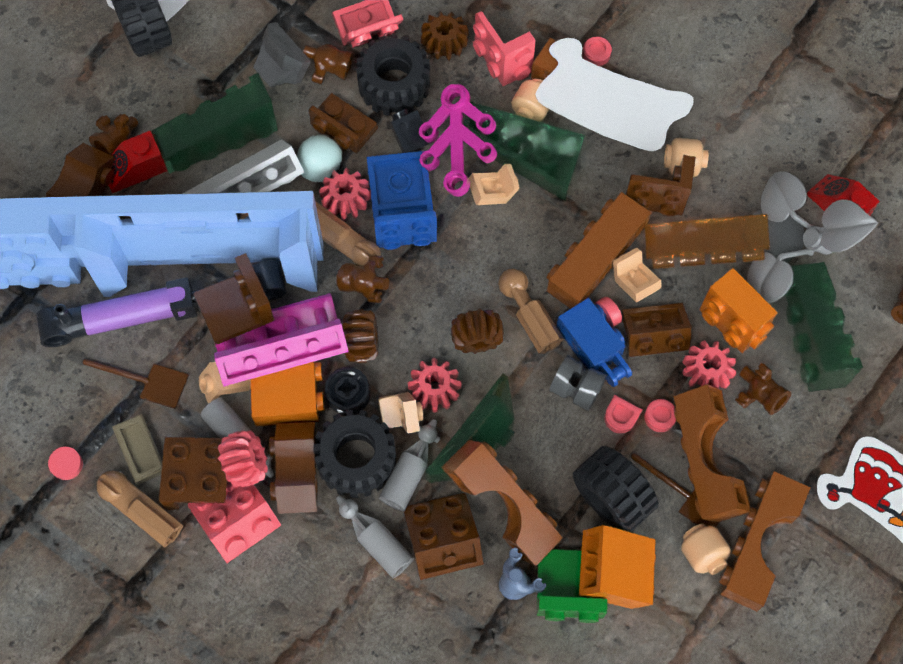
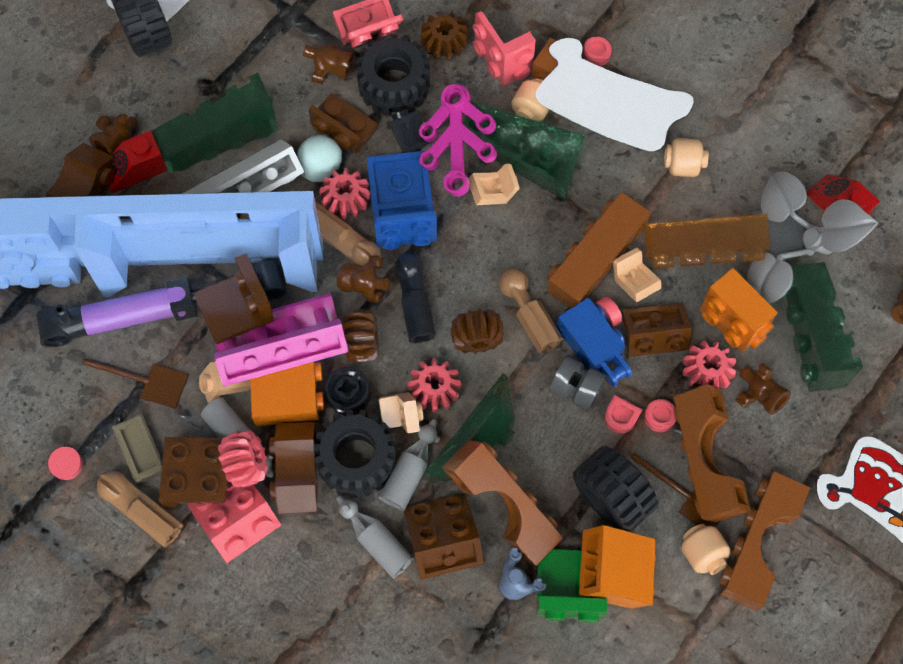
(280, 58): flat silver slope -> none
(414, 298): none -> black piece
(664, 195): reddish brown bracket -> none

